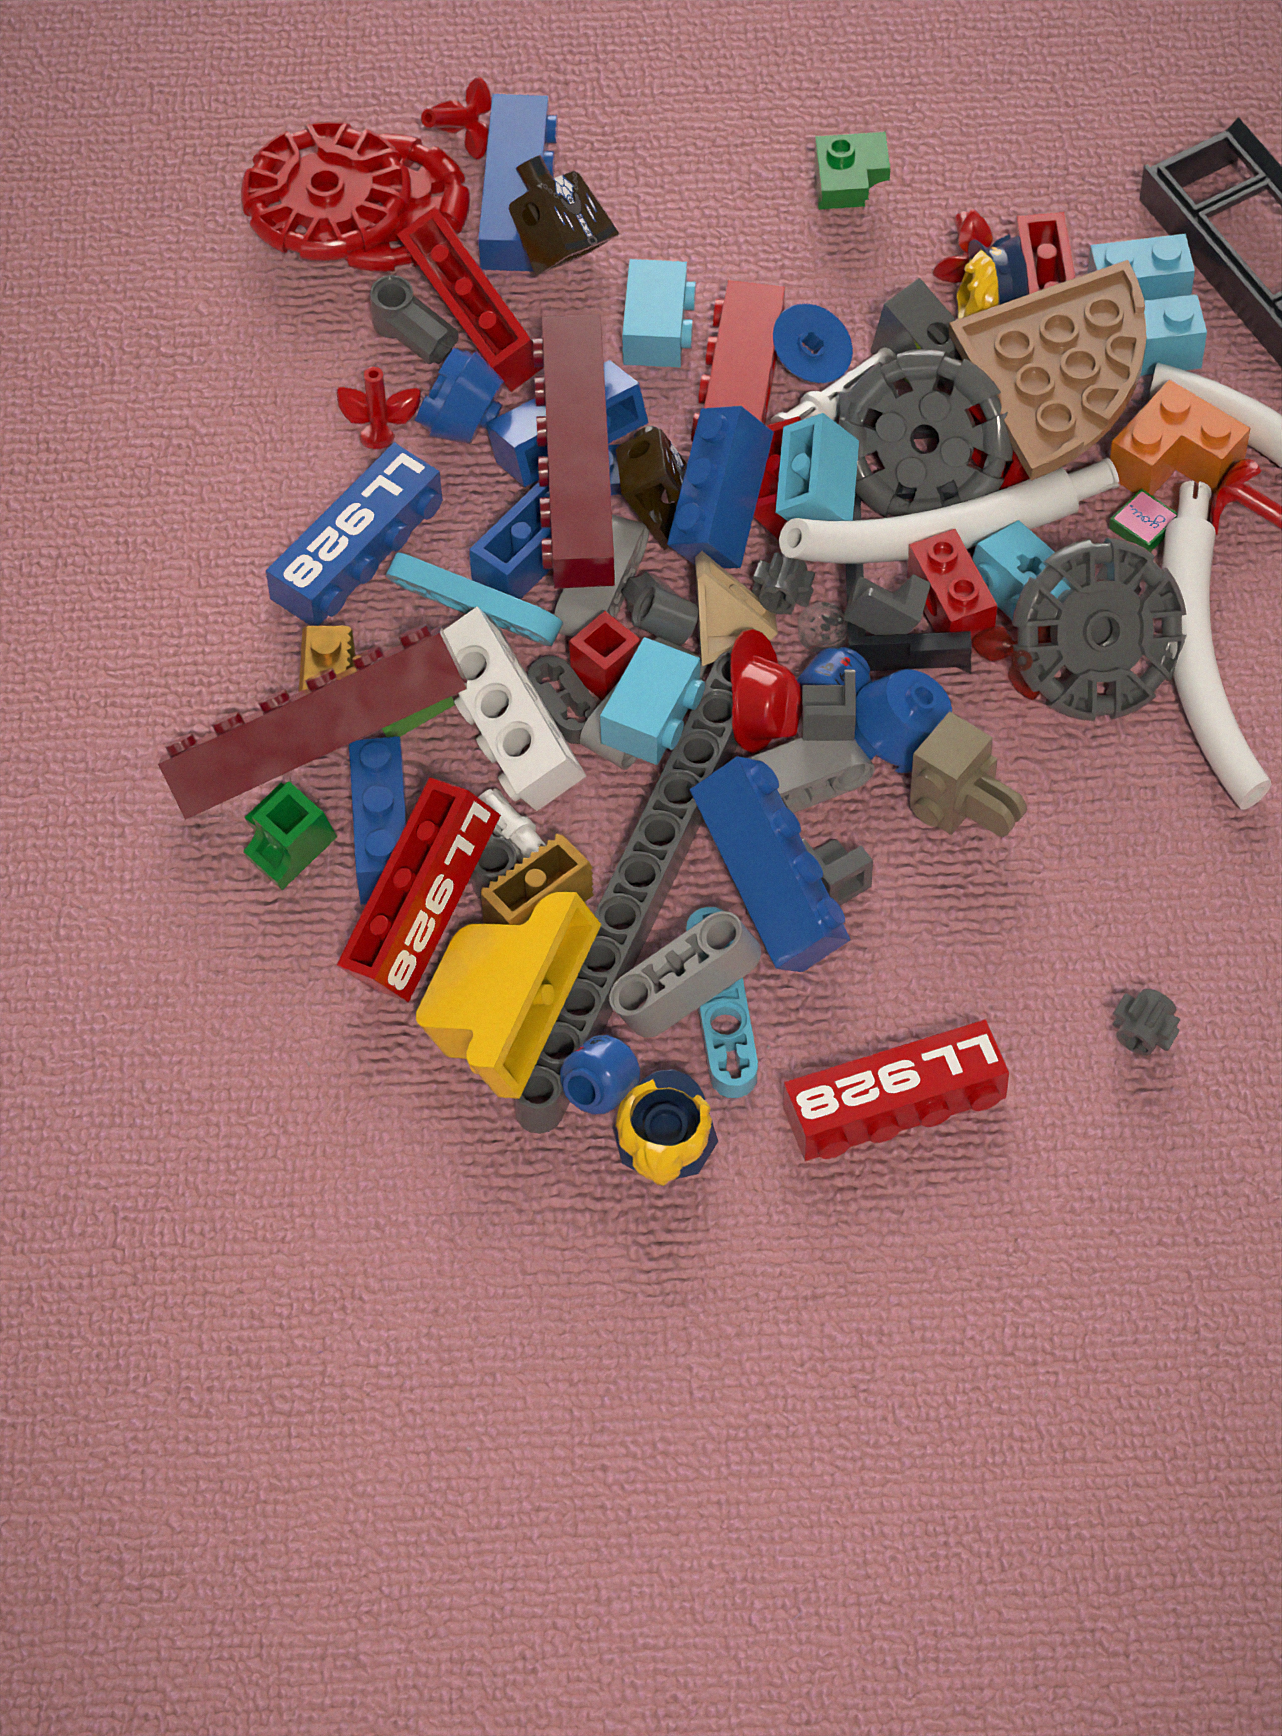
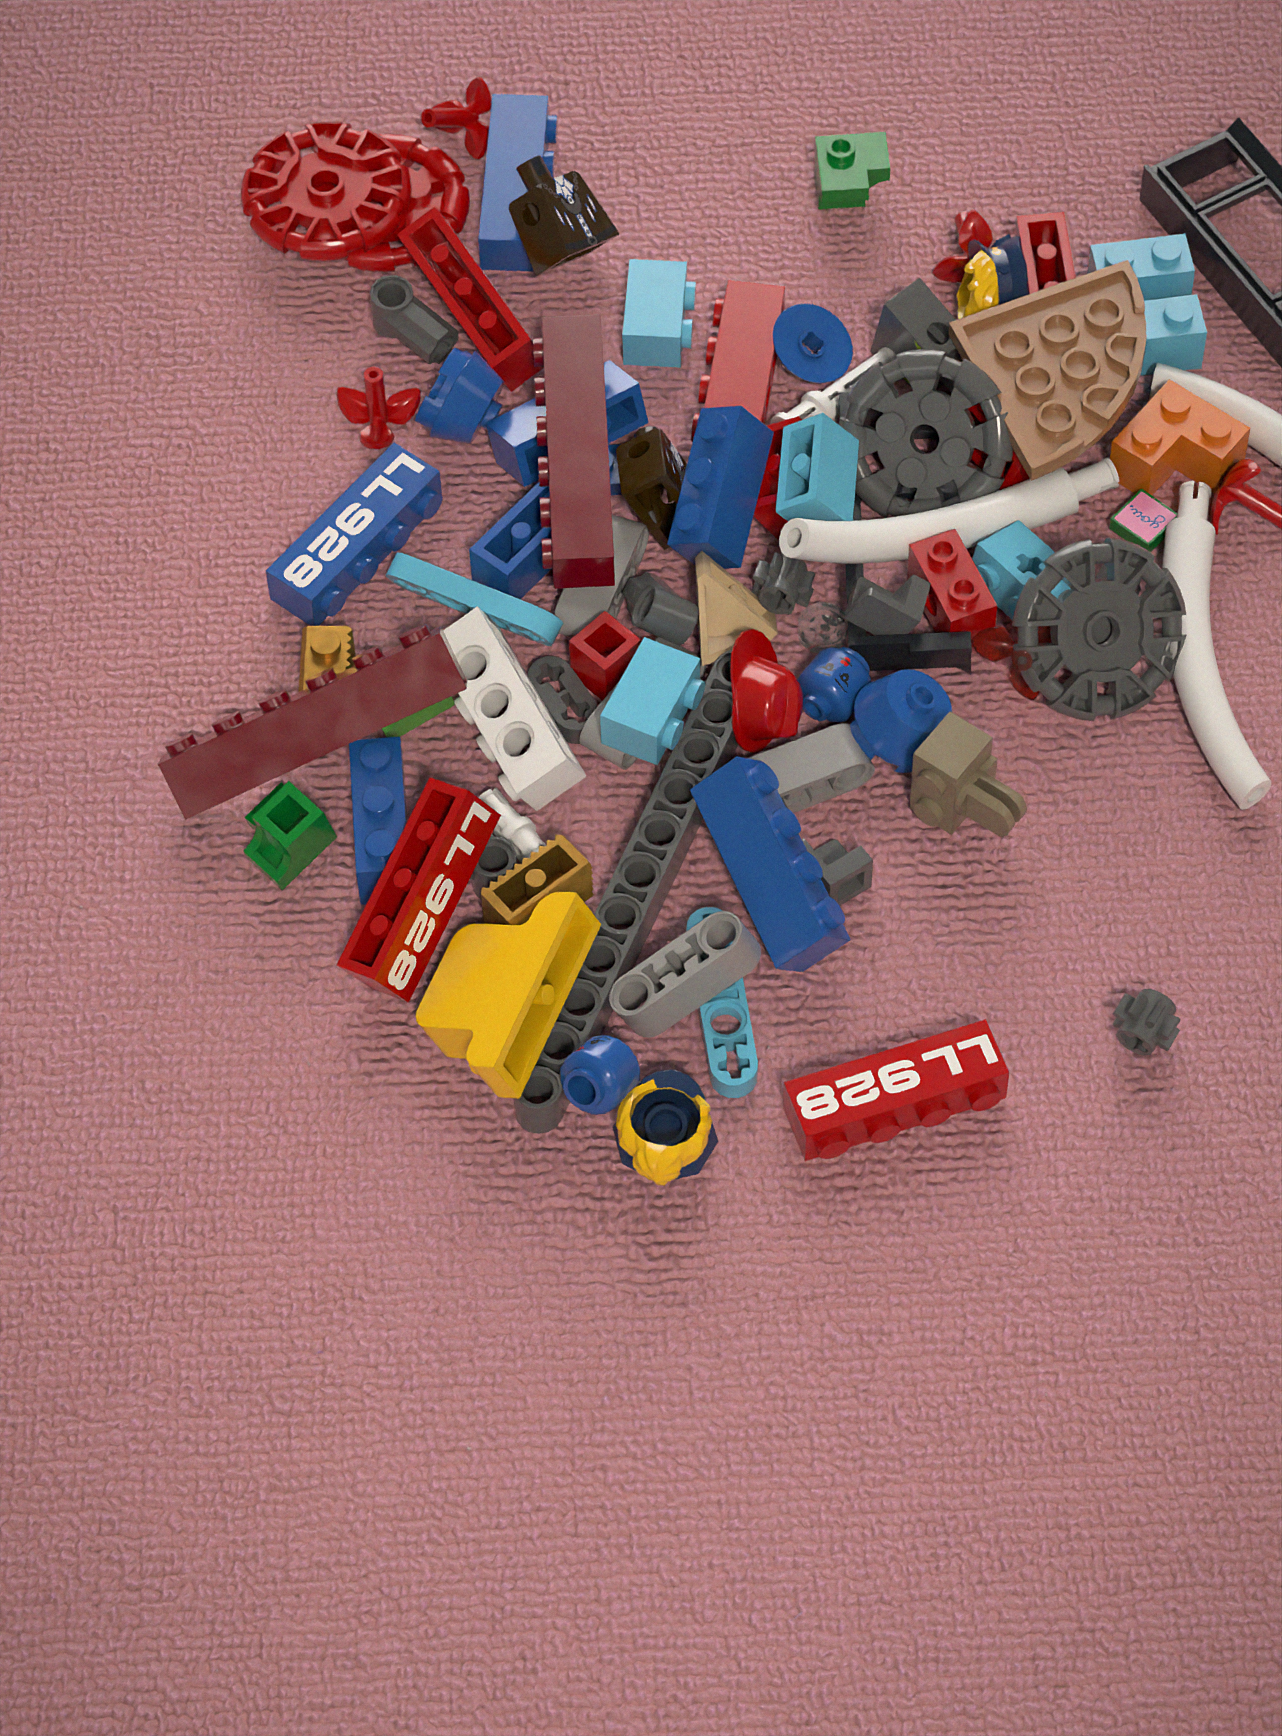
(830, 710): dark grey panel -> none

